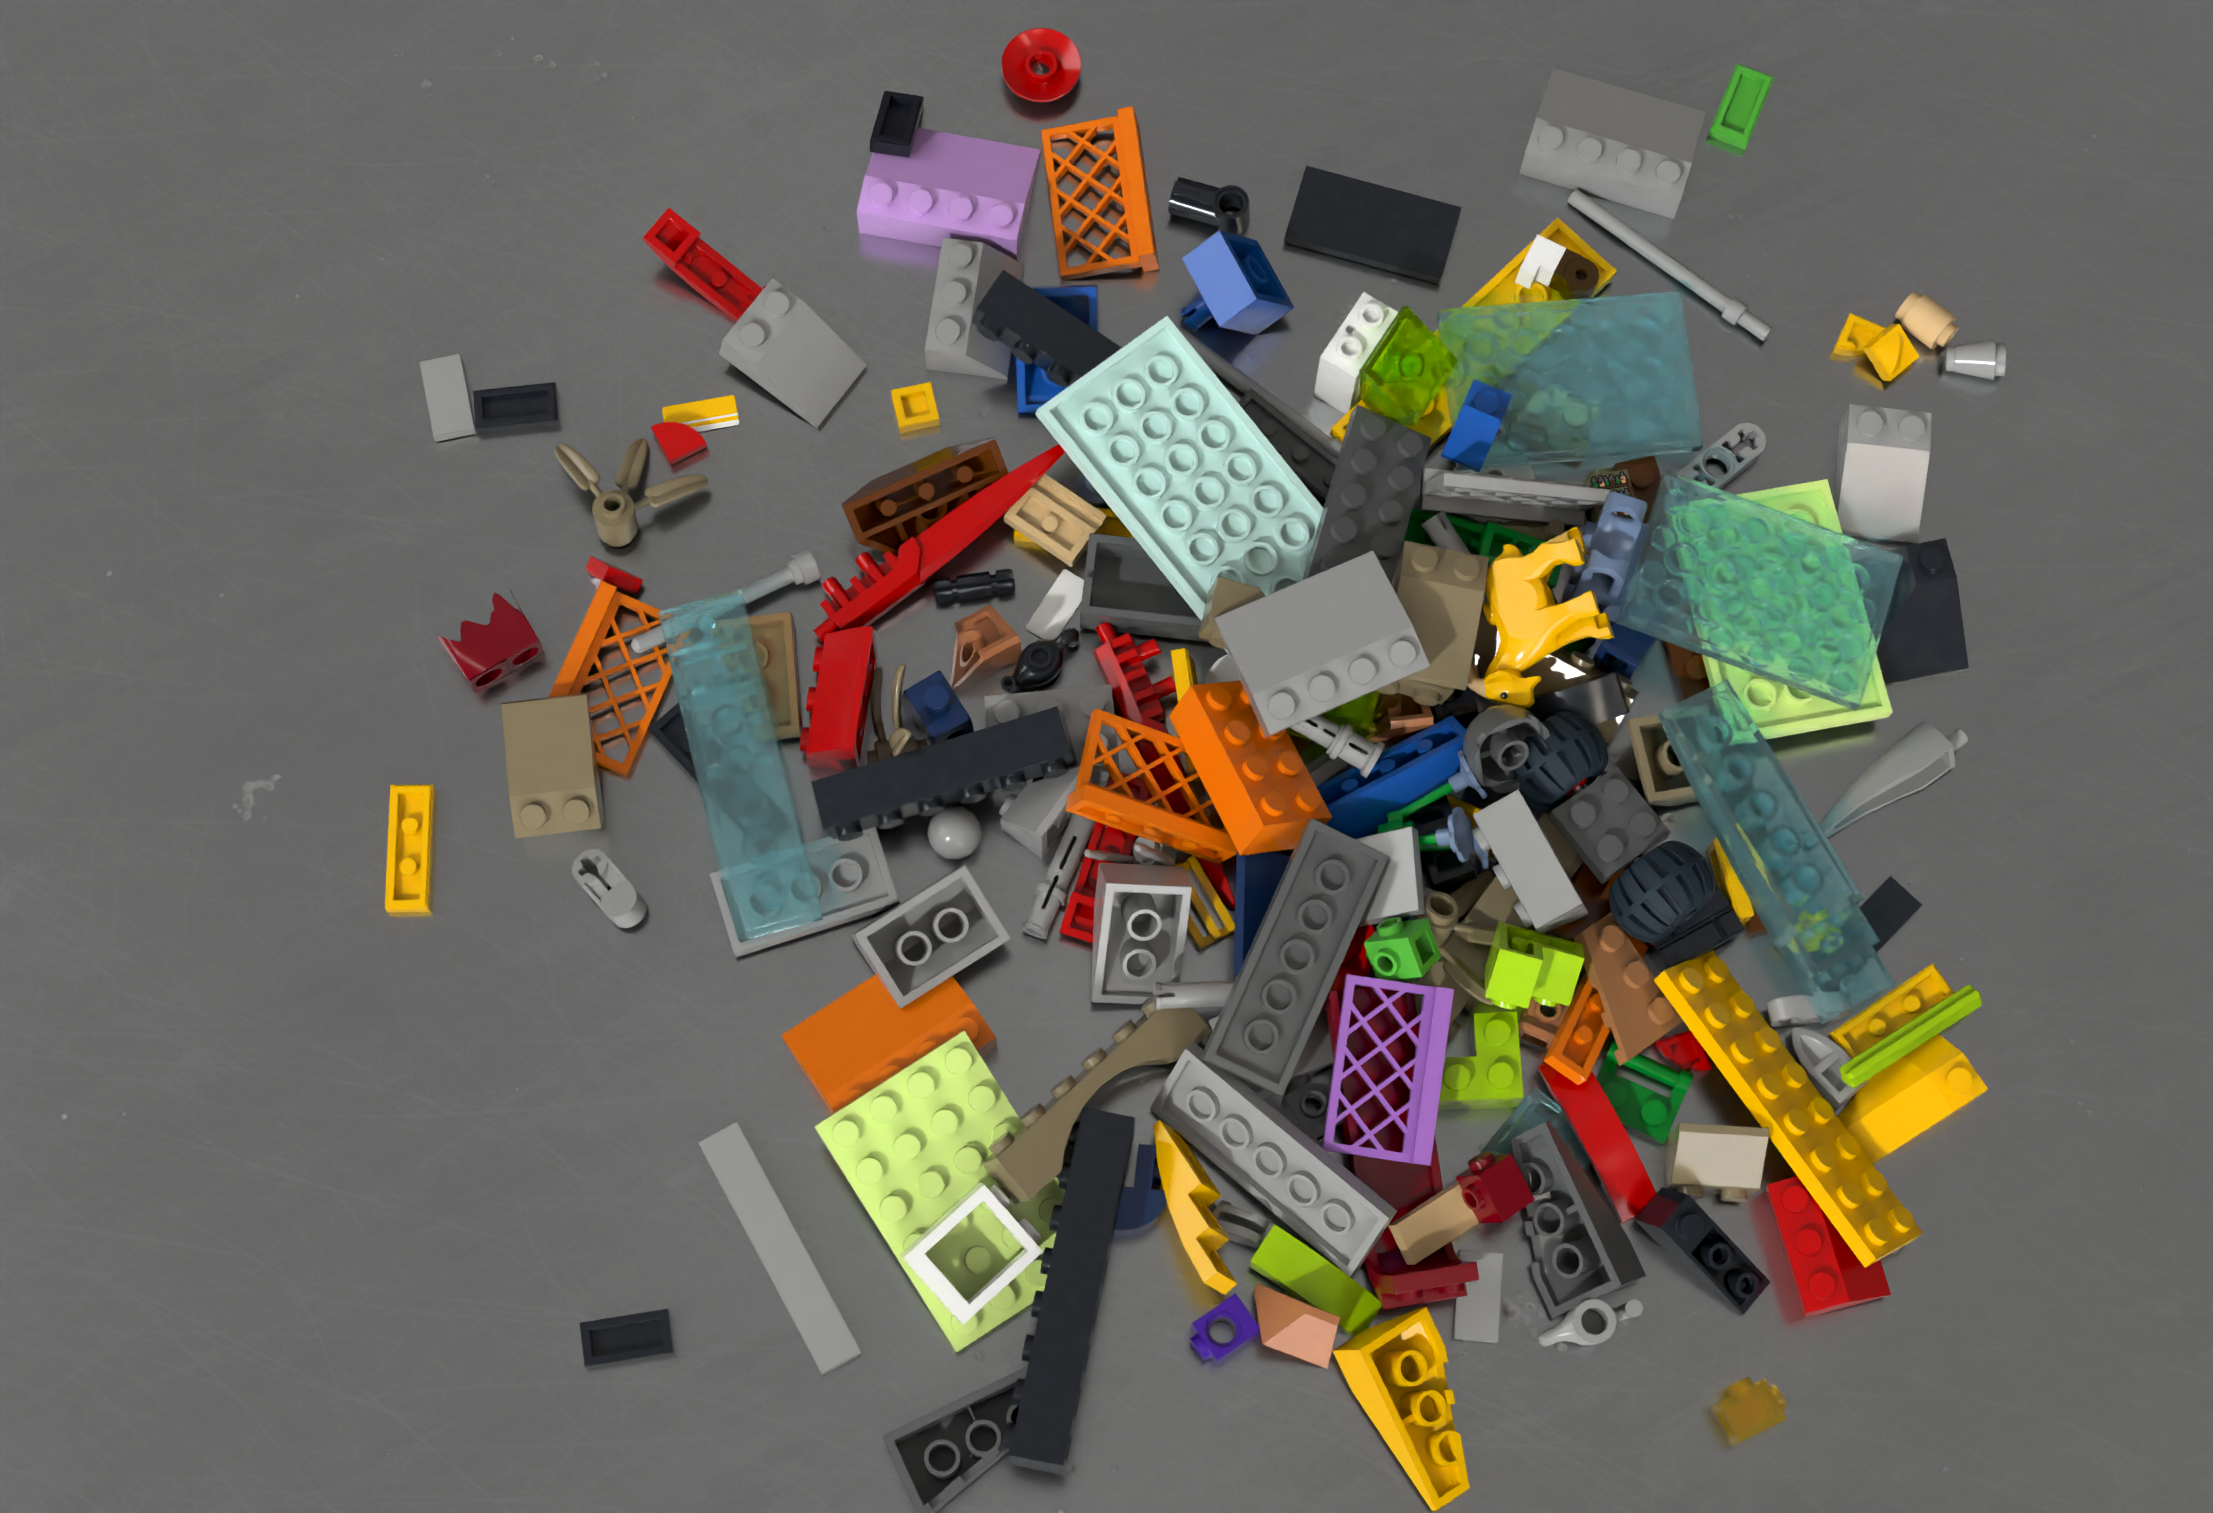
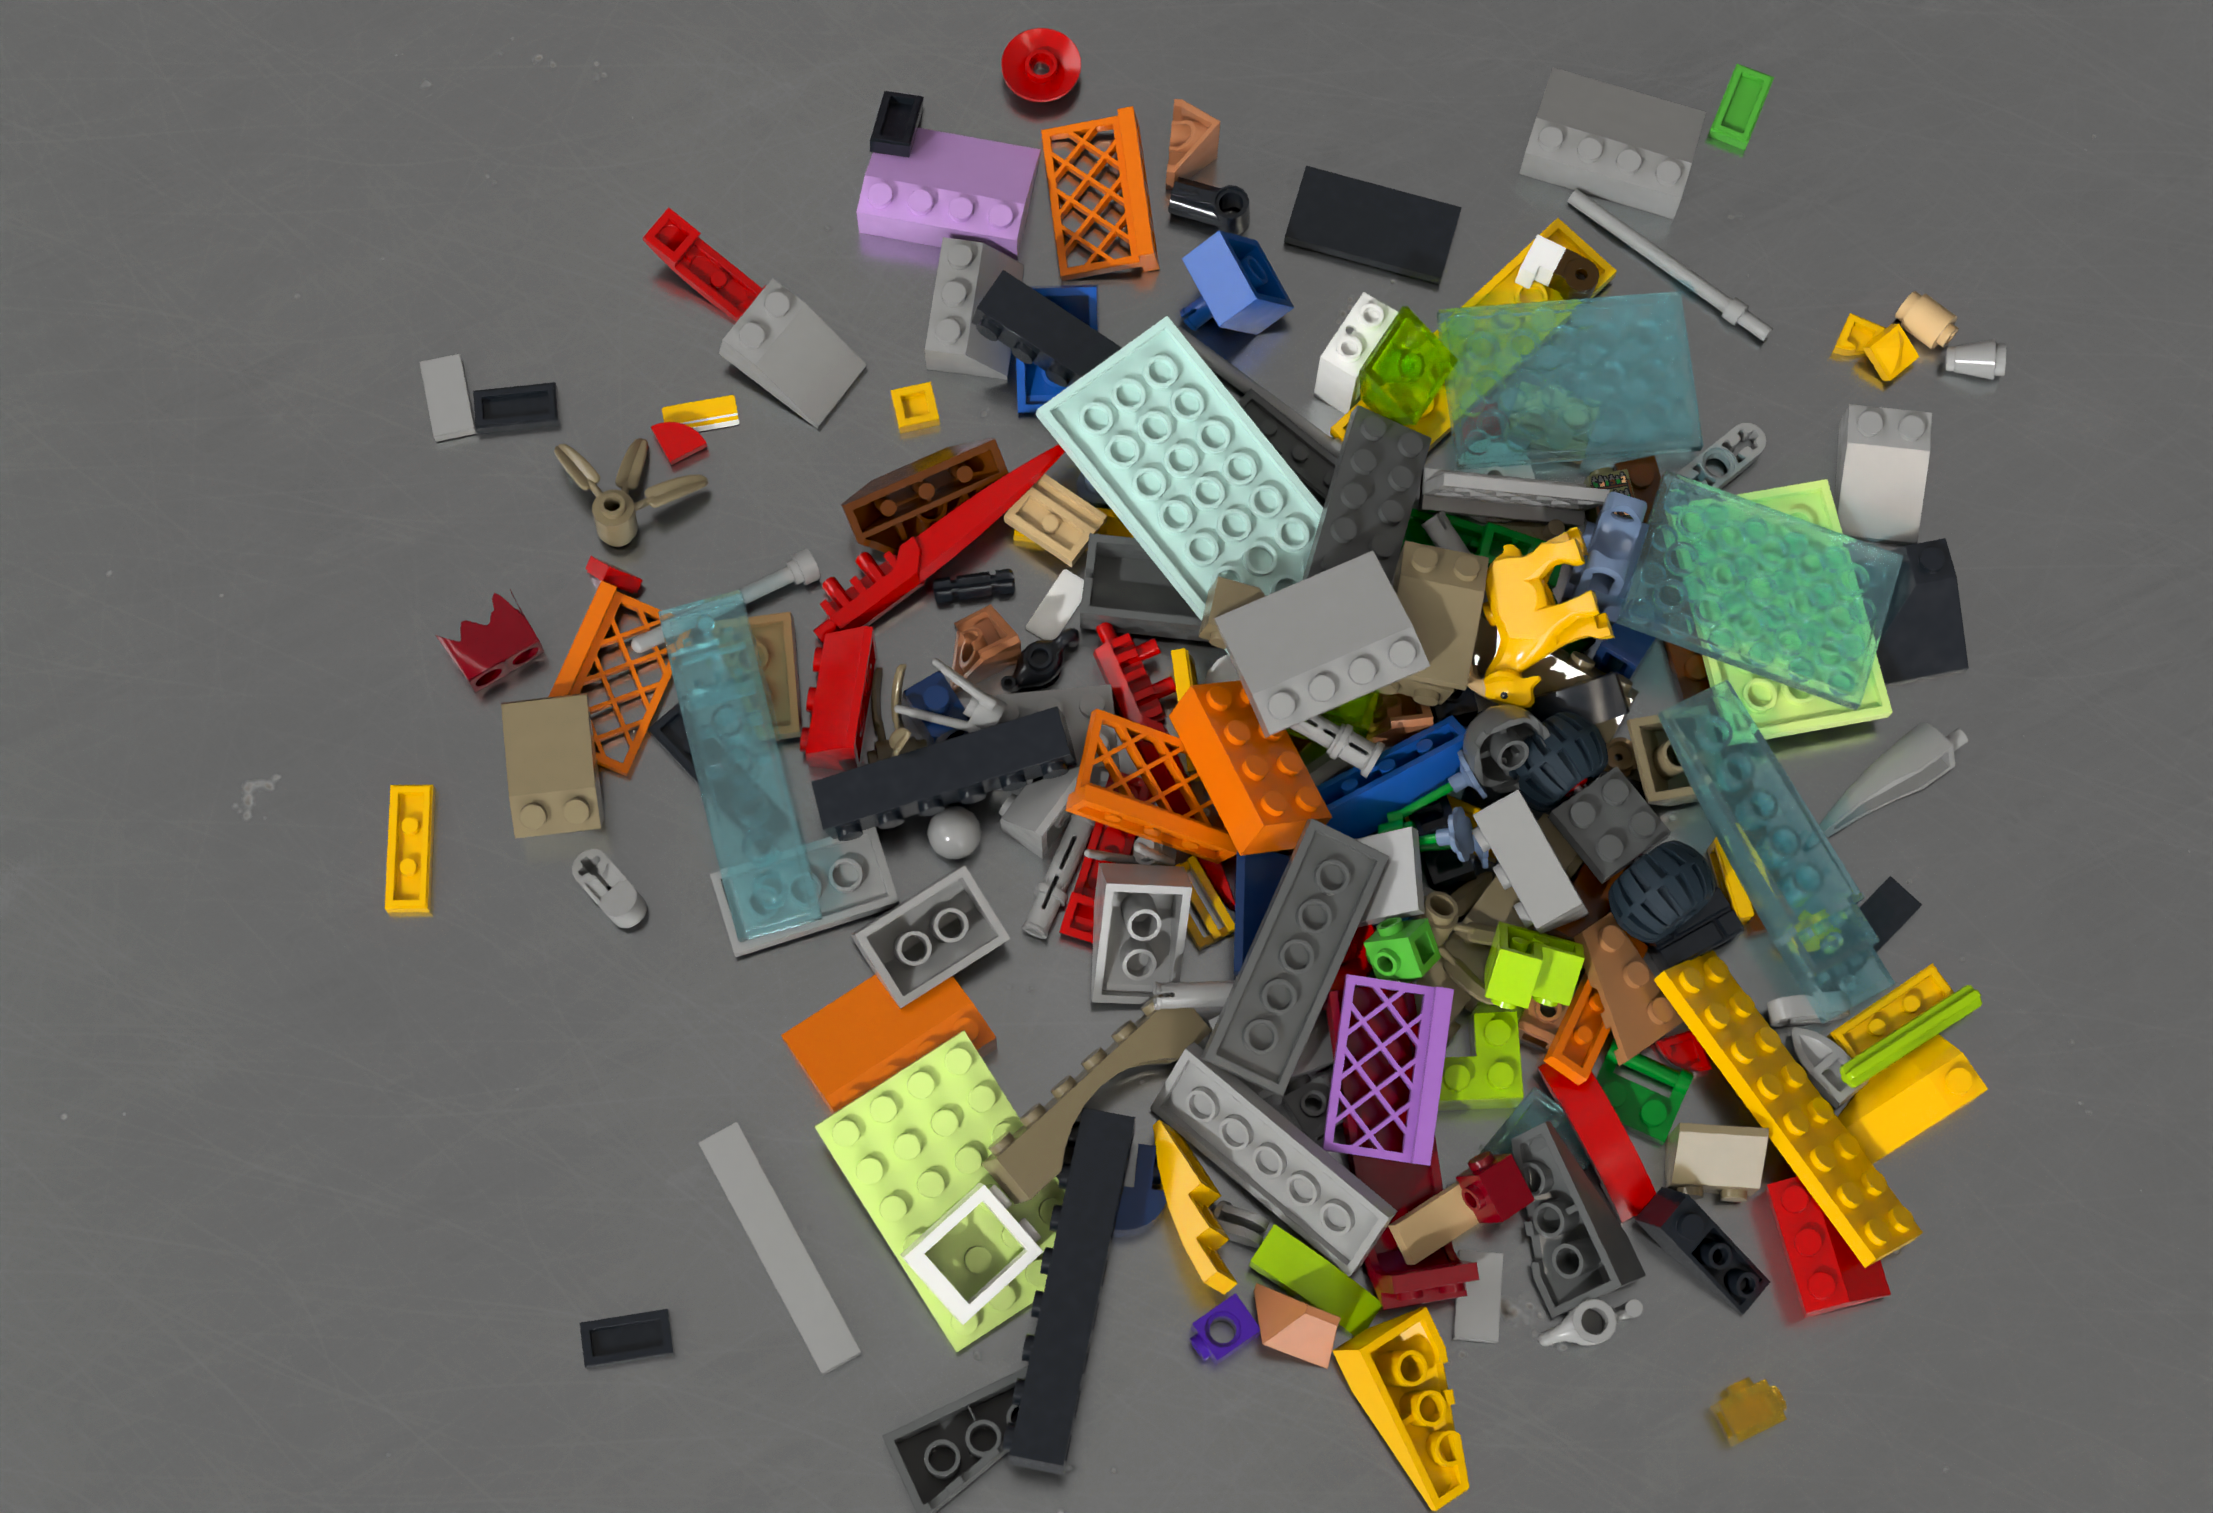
(982, 708): none -> light grey plant
(1192, 142): none -> nougat slope
(1476, 425): blue slope -> none
(1624, 748): none -> tan plate

